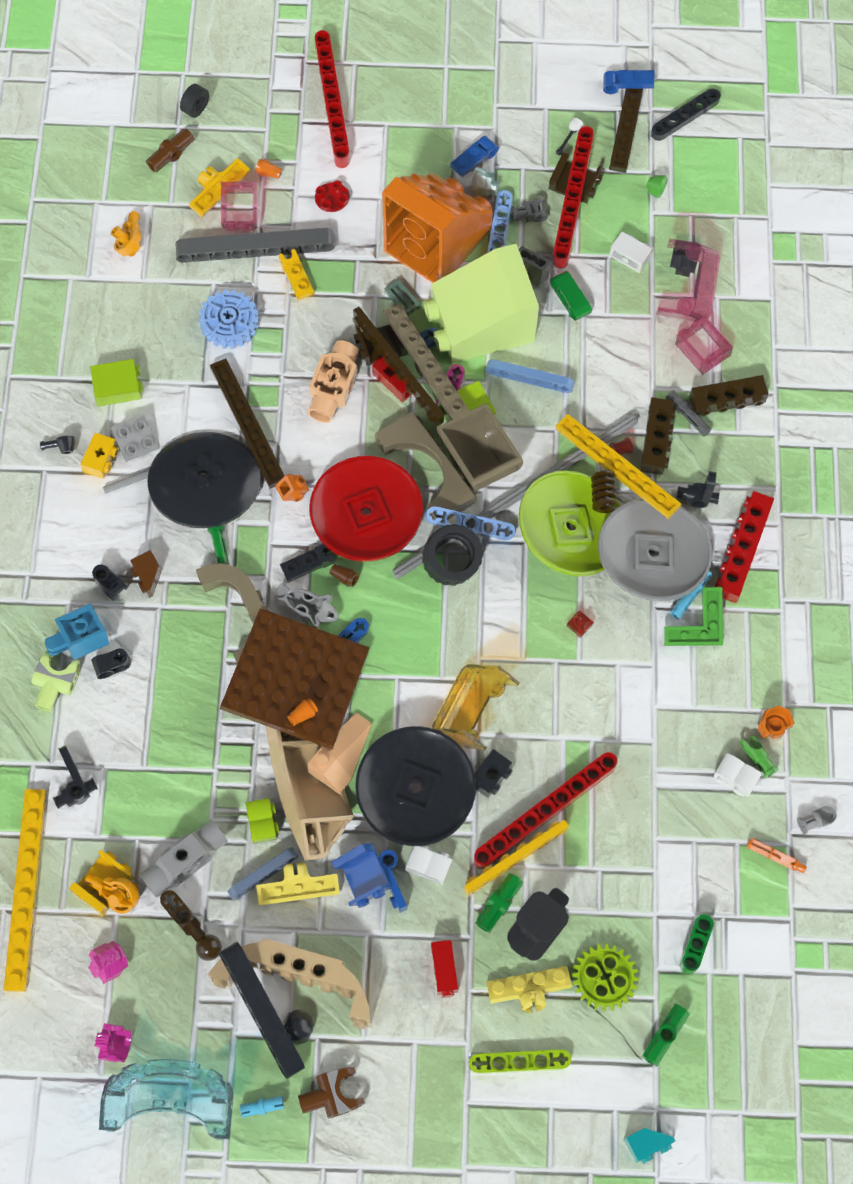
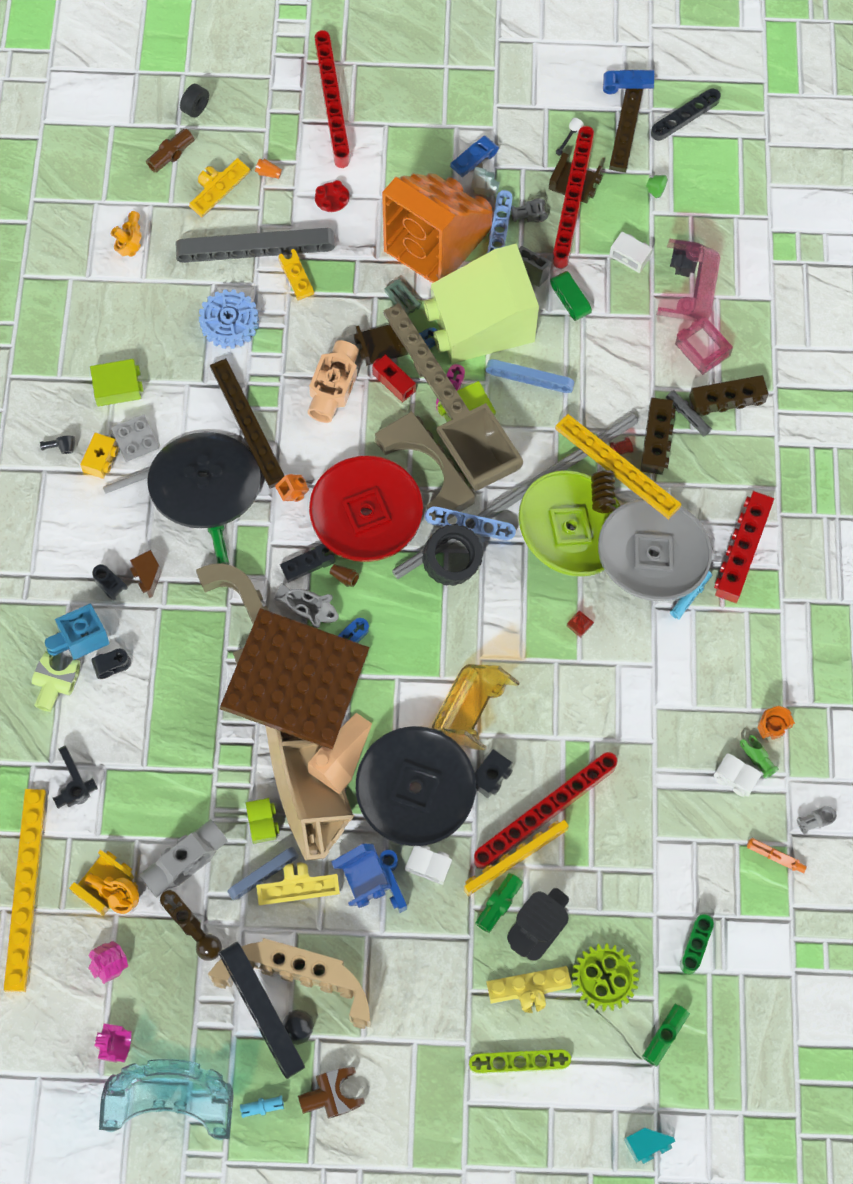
(239, 188): clear pink window -> none
(302, 712): orange cone -> none
(401, 371): dark brown plate -> none
(444, 968): red brick -> none
(700, 494): black piece -> none
(712, 624): bright green plate -> none

